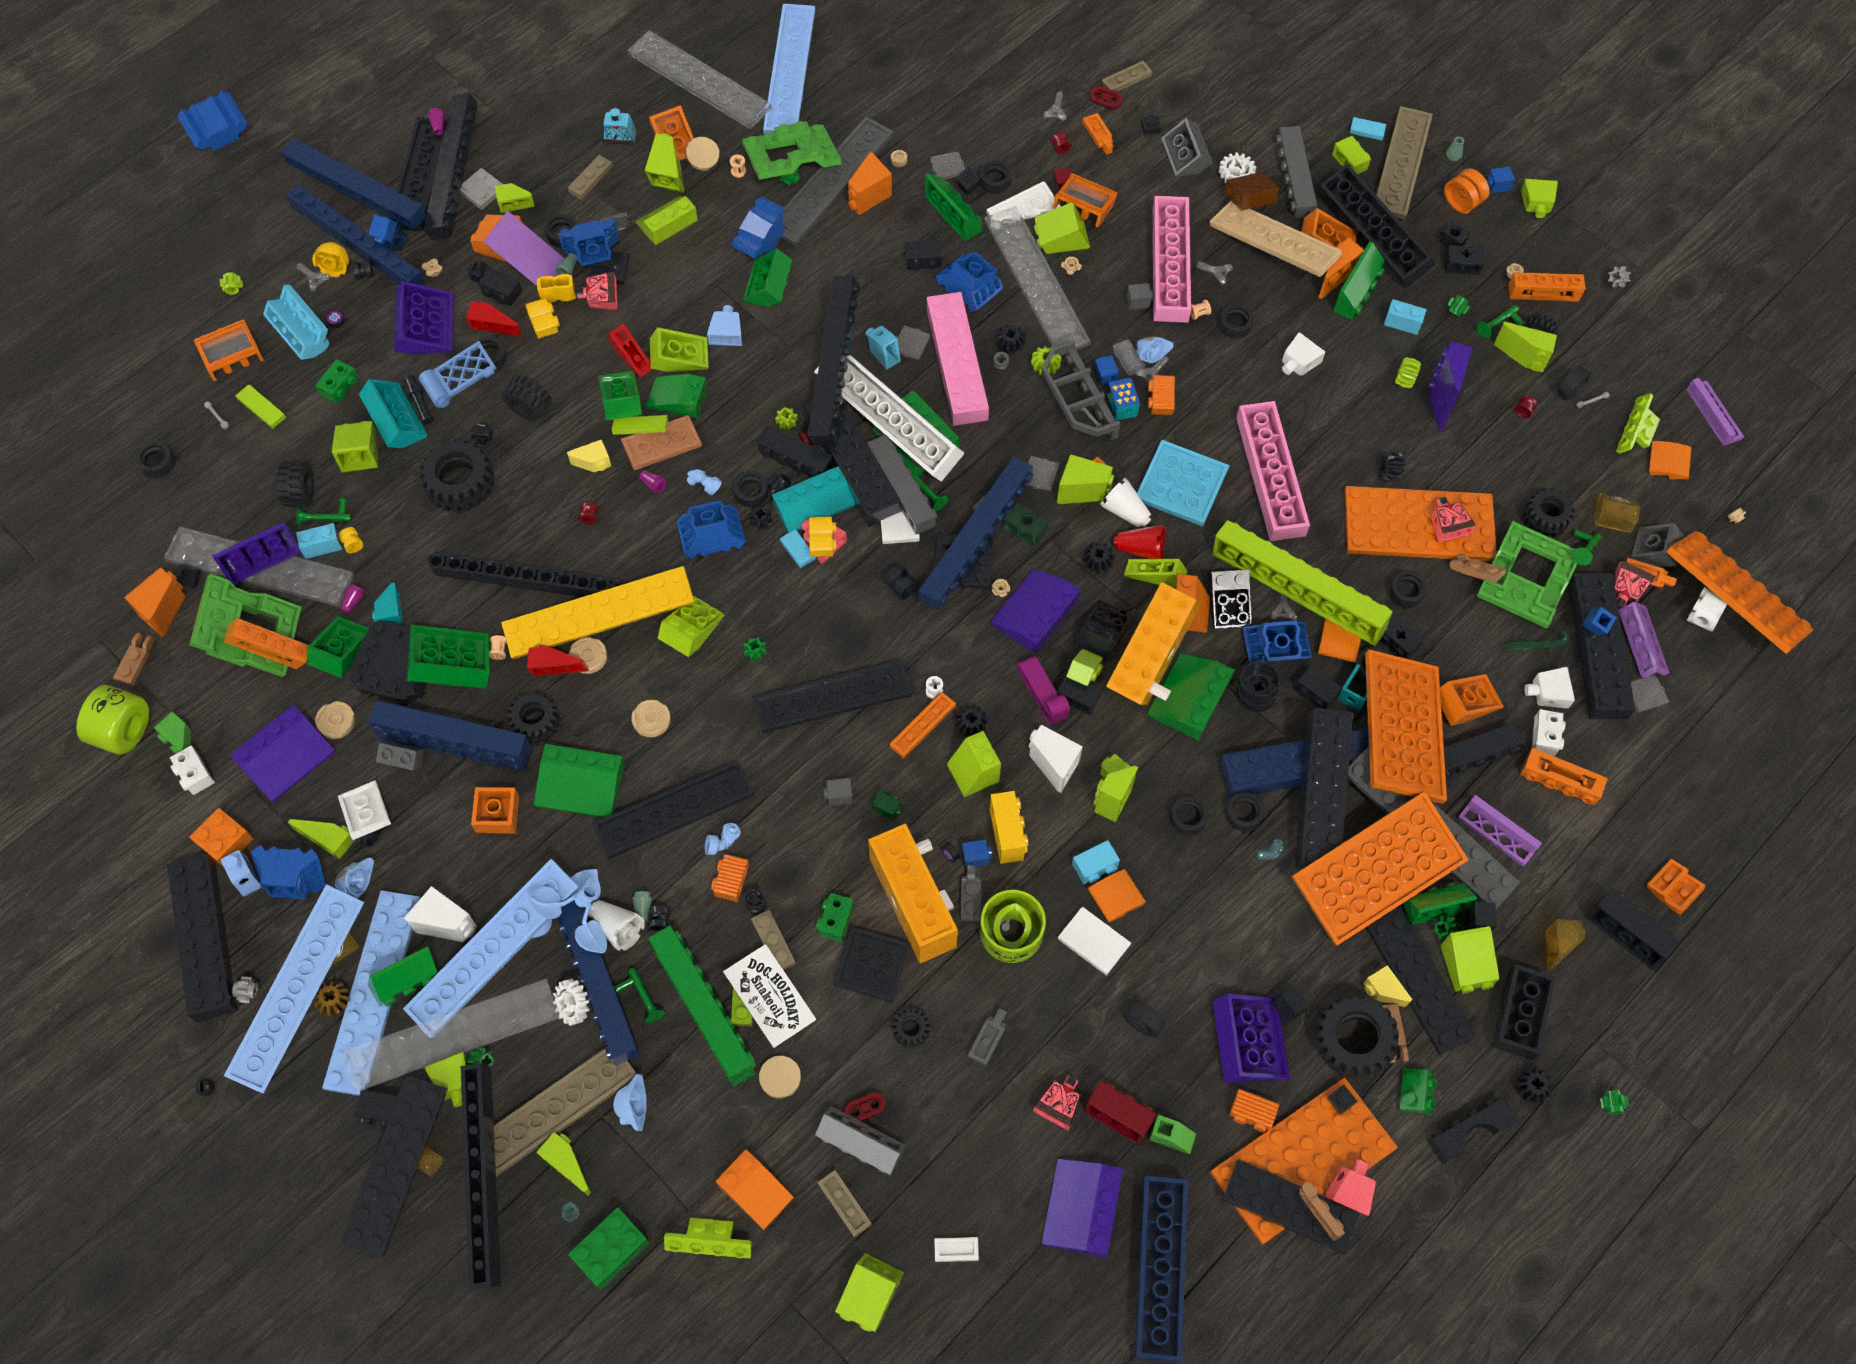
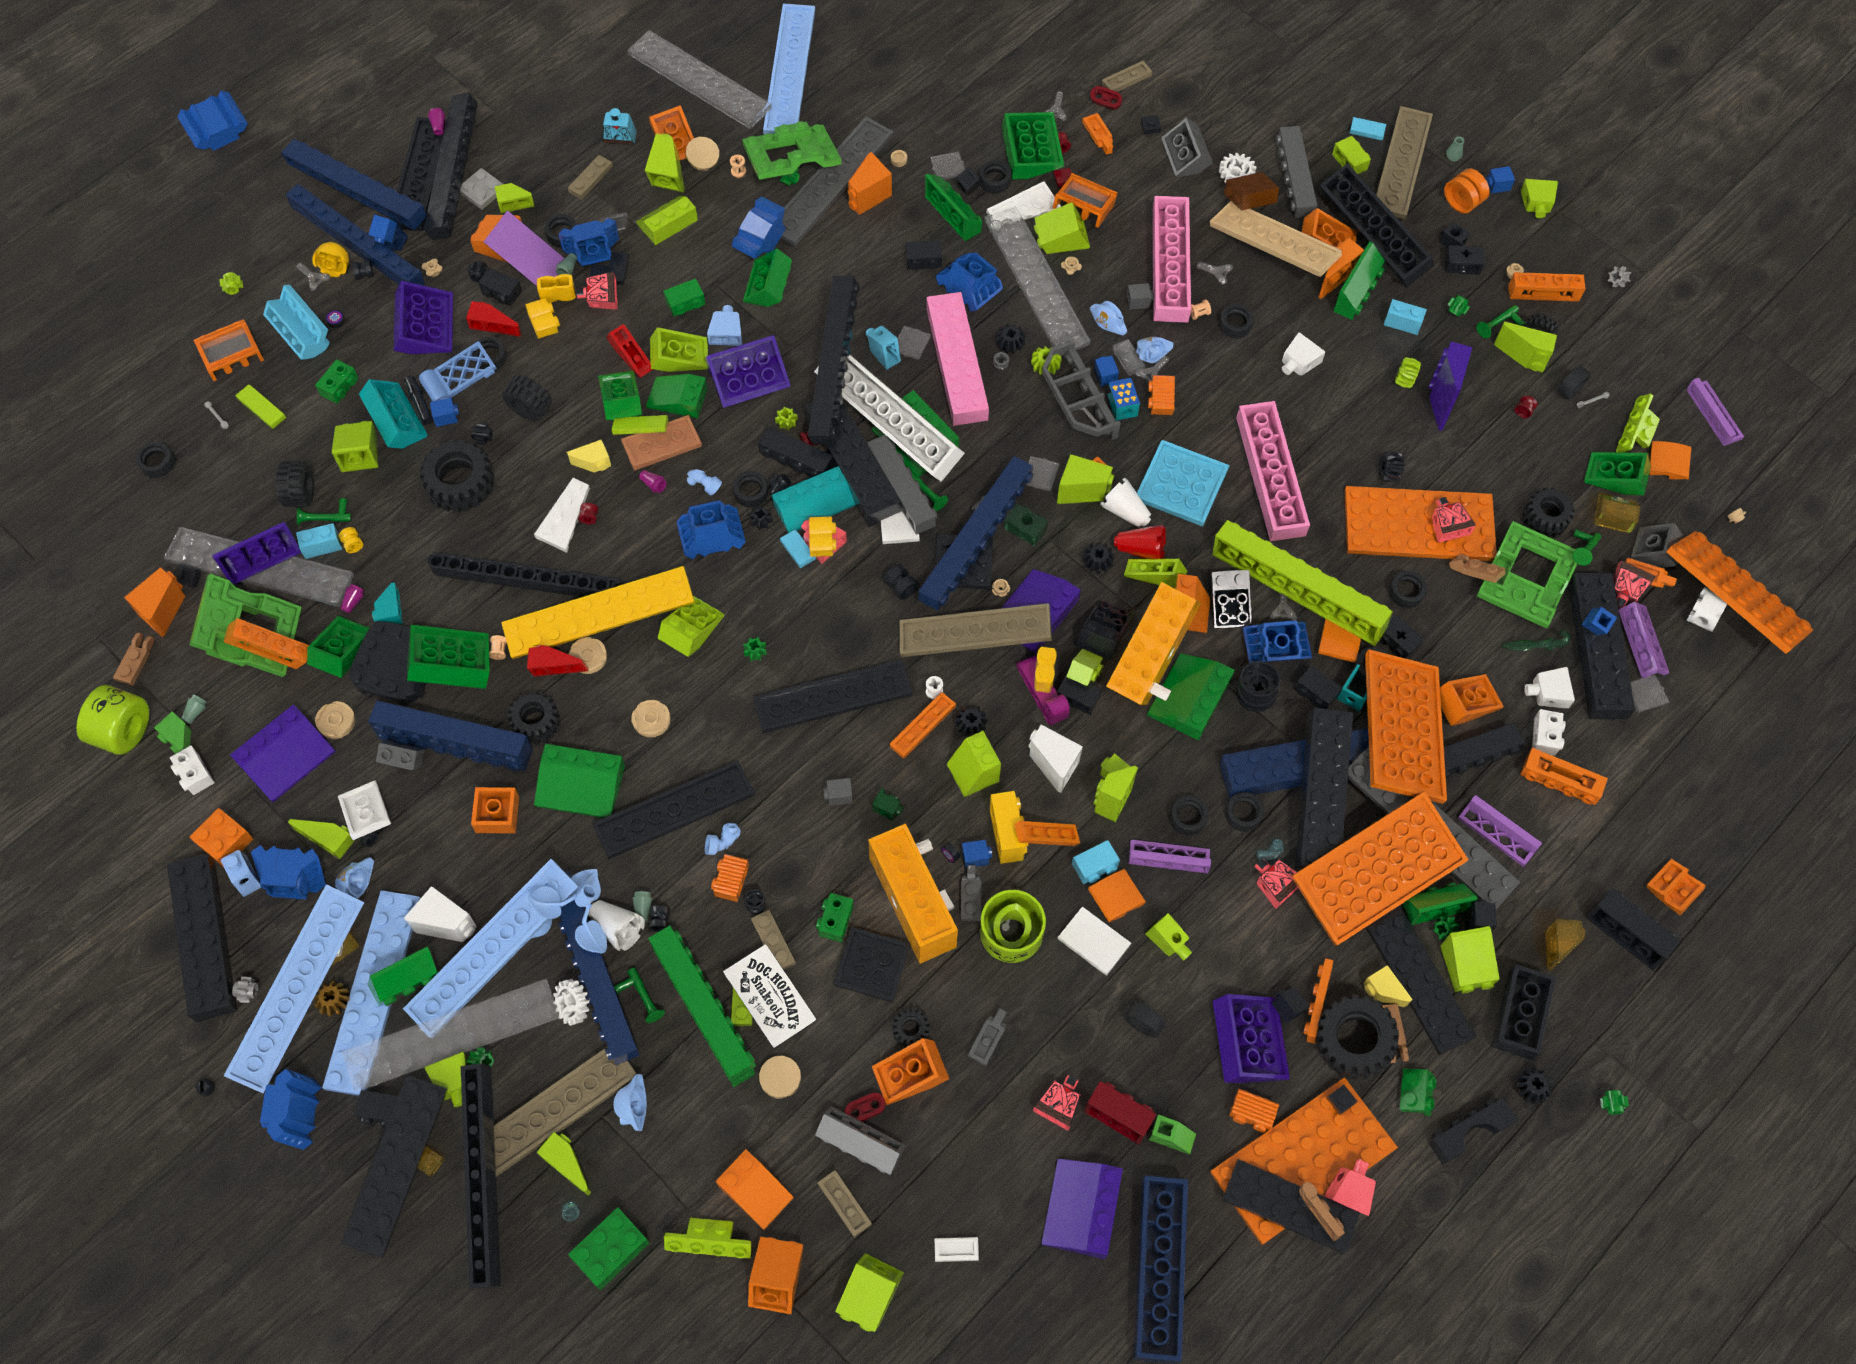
(193, 708): none -> sand green cone
(290, 1108): none -> blue slope
(444, 412): none -> blue brick
(561, 520): none -> white wing
(684, 297): none -> green brick
(747, 371): none -> dark purple slope
(775, 1275): none -> orange slope
(910, 1071): none -> orange slope
(975, 630): none -> dark tan plate
(1031, 144): none -> green slope
(1045, 669): none -> yellow brick
(1047, 833): none -> orange plate
(1109, 317): none -> light blue hat
(1167, 860): none -> medium lavender fence
(1169, 937): none -> lime torso
(1276, 881): none -> torso
(1320, 992): none -> orange plate
(1619, 472): none -> green slope

